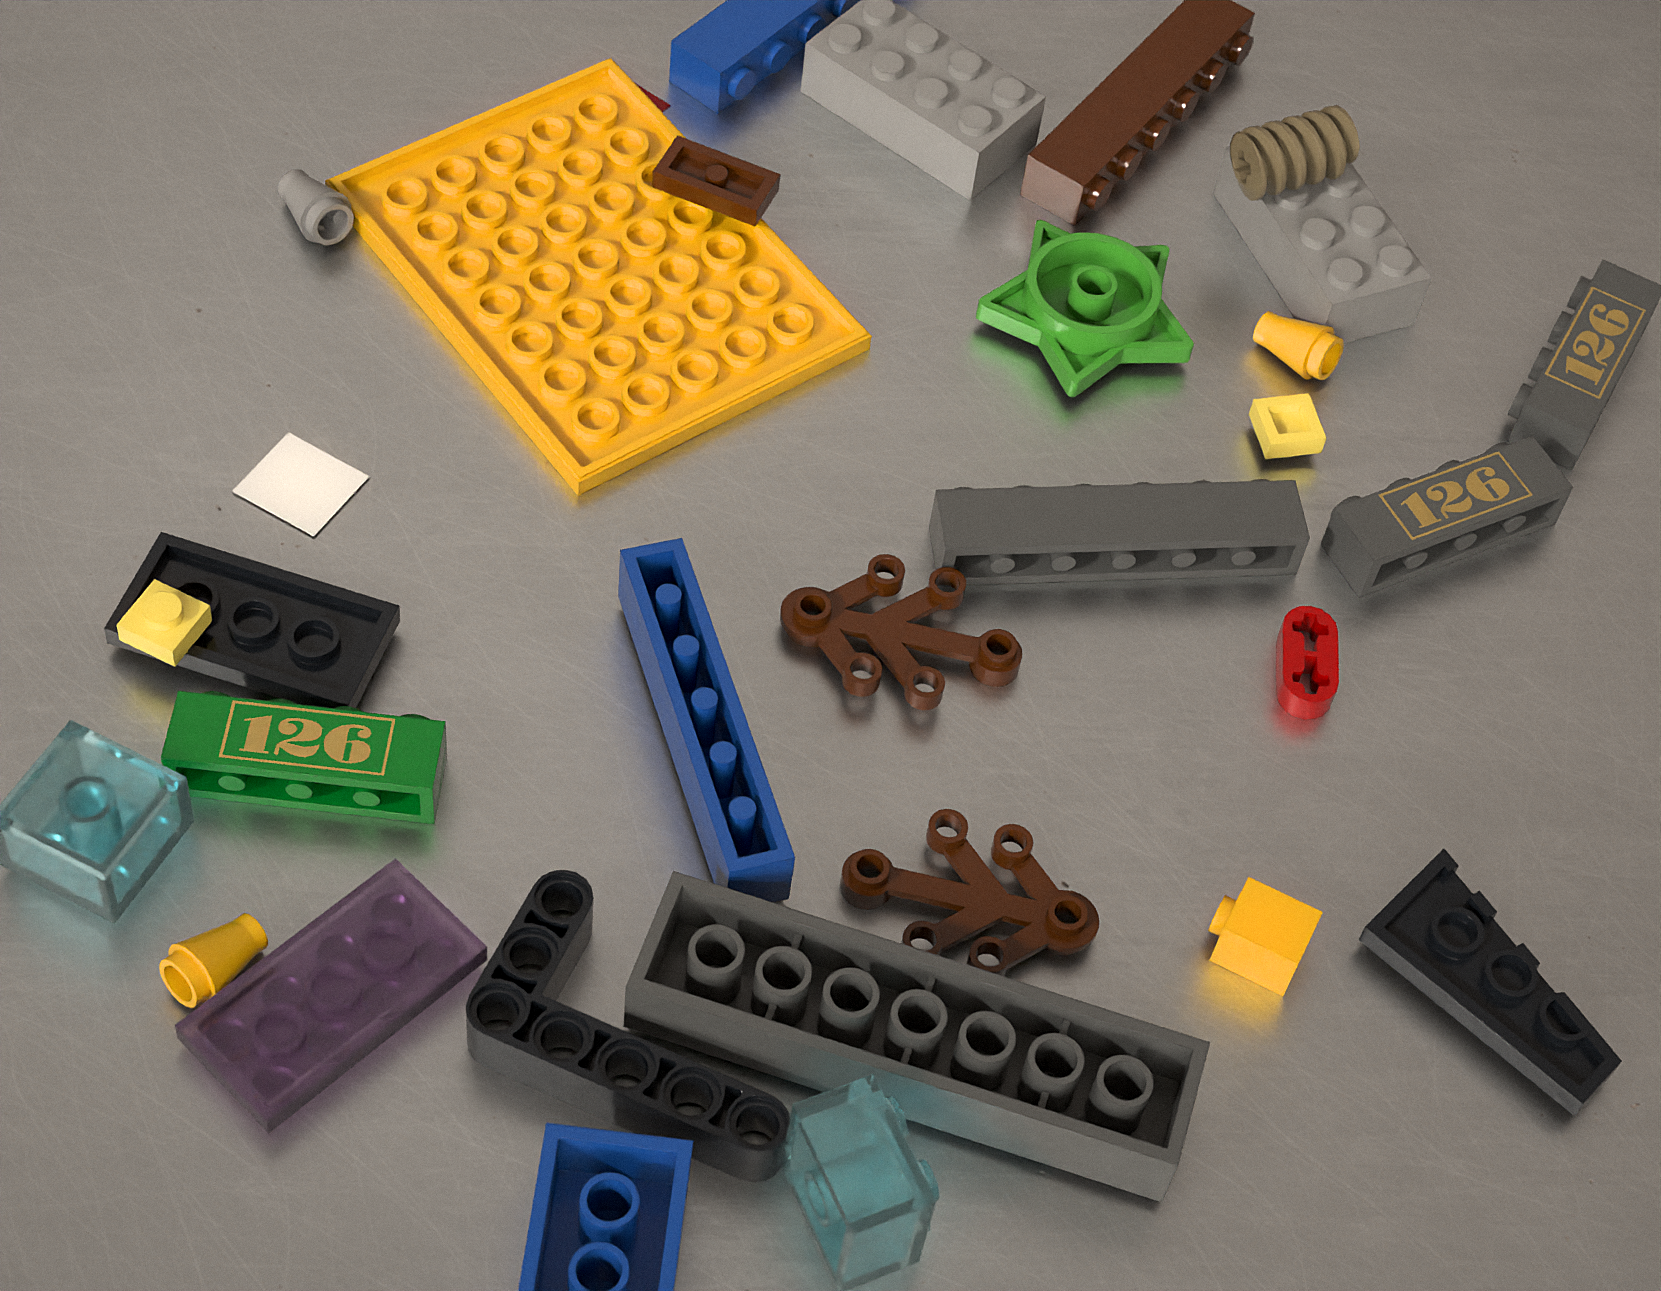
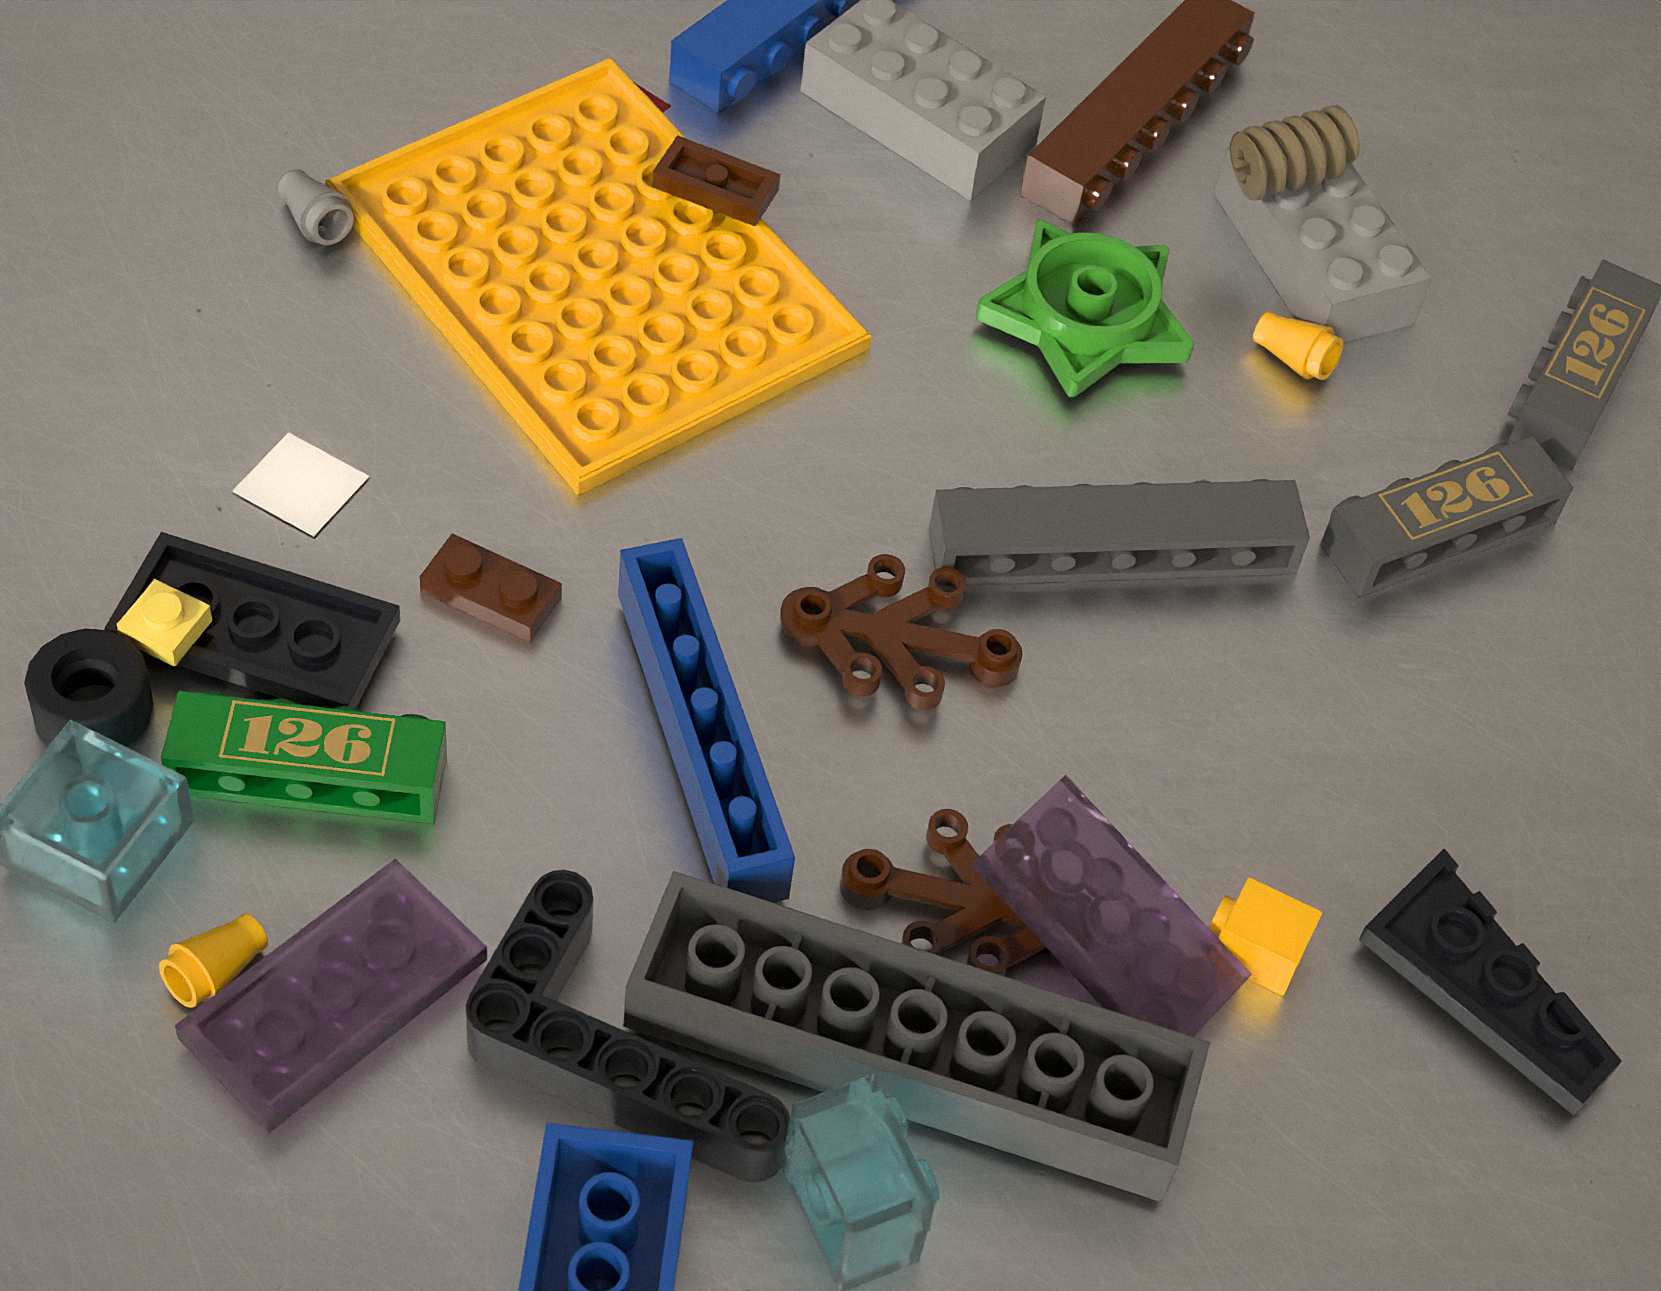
(85, 660): none -> black tyre
(490, 587): none -> reddish brown plate
(1109, 914): none -> clear purple plate
(1287, 426): light yellow plate -> none
(1294, 660): red beam -> none

